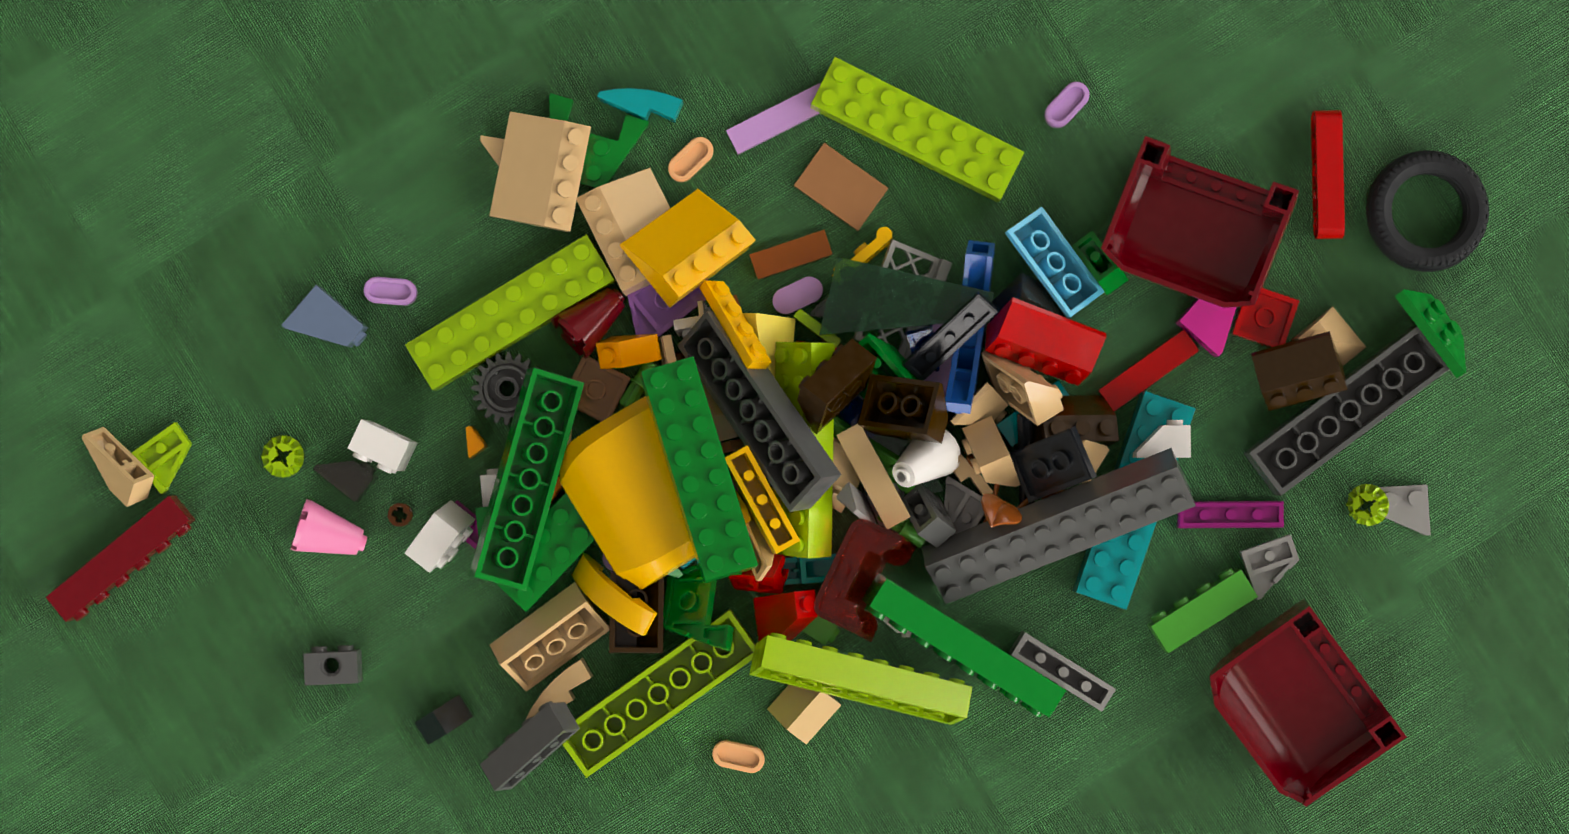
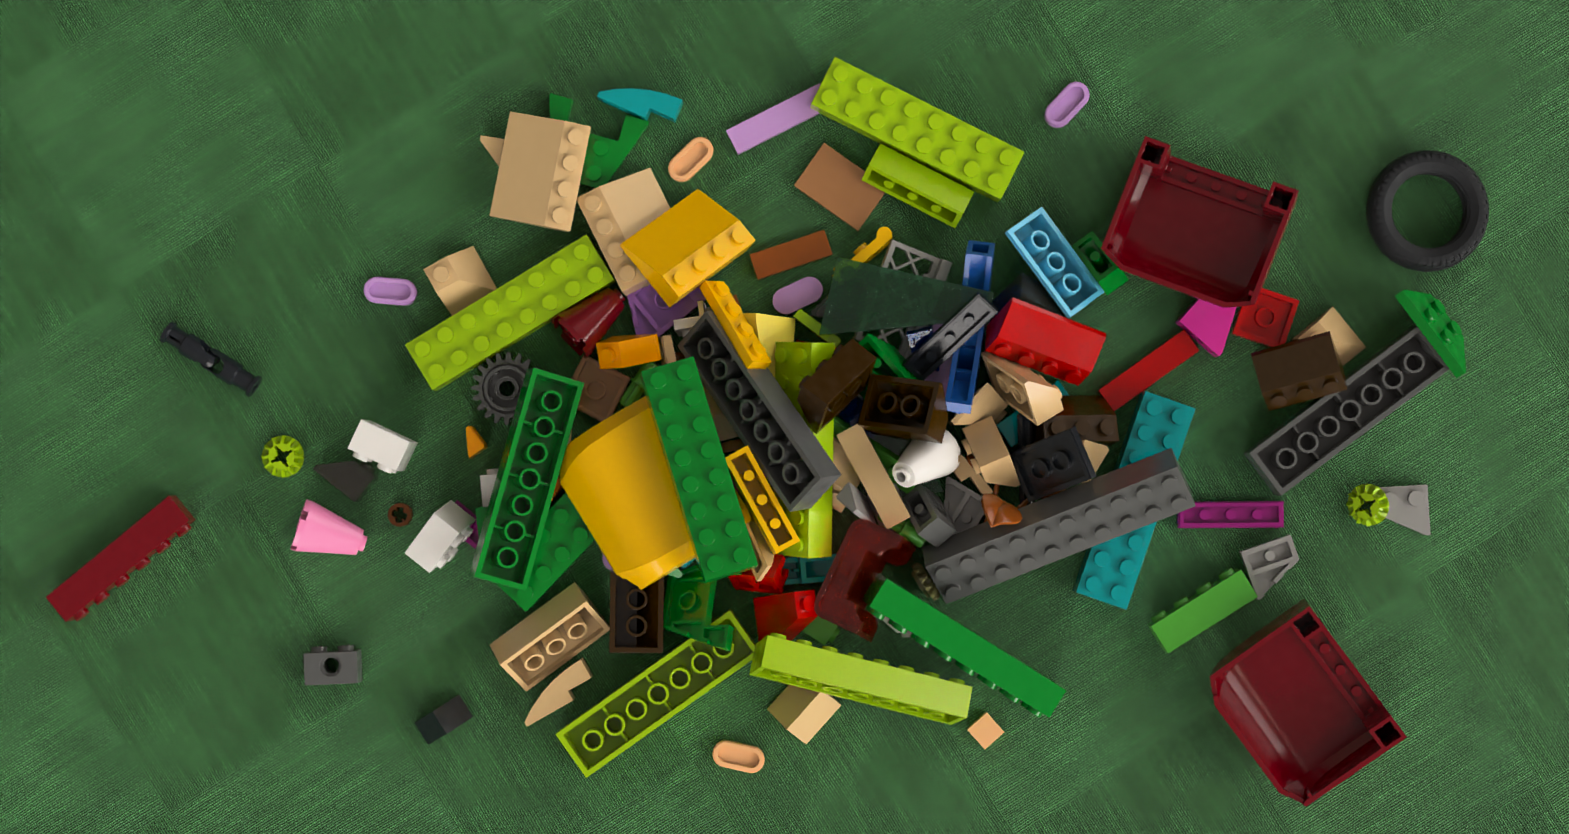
(119, 467): tan slope -> none
(164, 455): lime wing -> none
(199, 351): none -> black piece
(326, 319): sand blue slope -> none
(460, 279): none -> tan slope
(529, 745): dark grey brick -> none
(611, 598): yellow slope -> none
(917, 185): none -> lime brick
(925, 582): none -> olive gear
(985, 730): none -> light nougat tile
(1062, 671): light grey brick -> none
(1172, 435): white slope -> none
(1327, 174): red beam -> none

